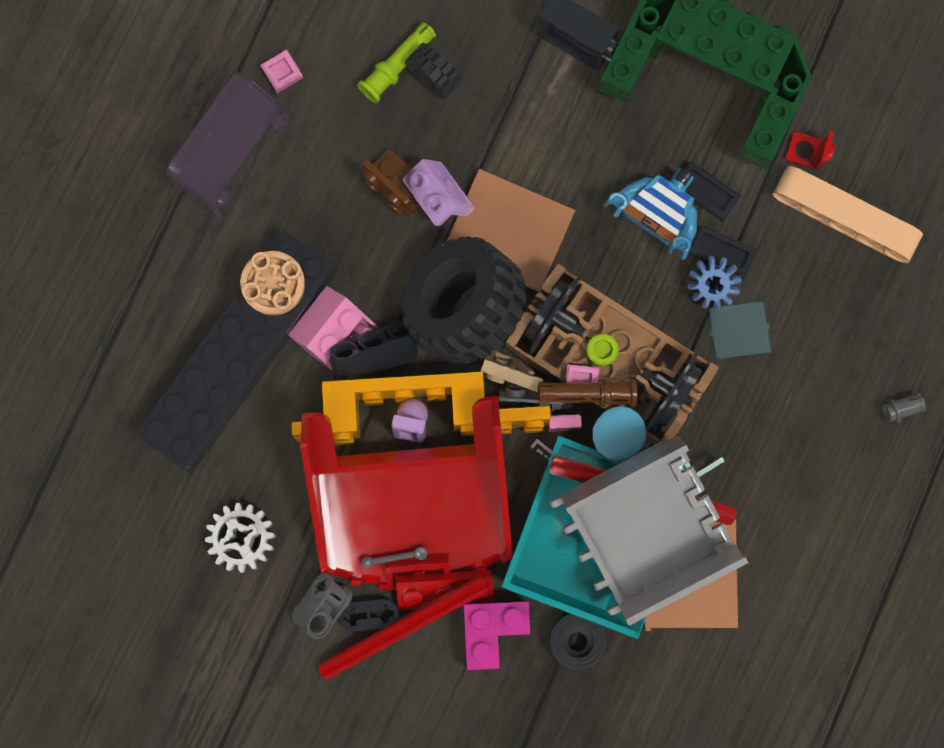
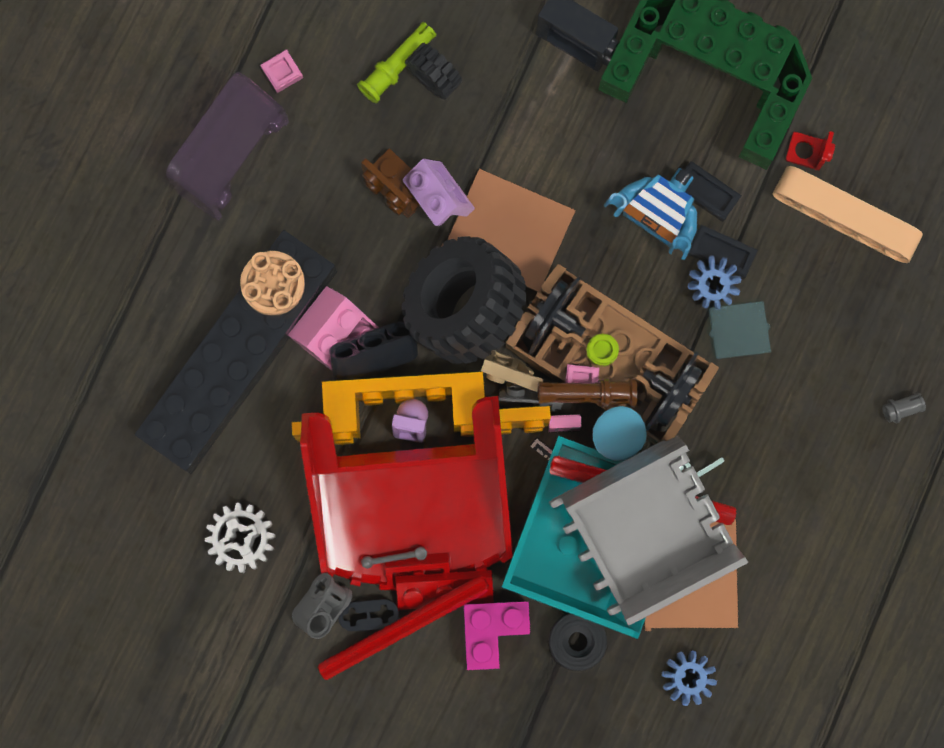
(698, 683): none -> medium blue gear

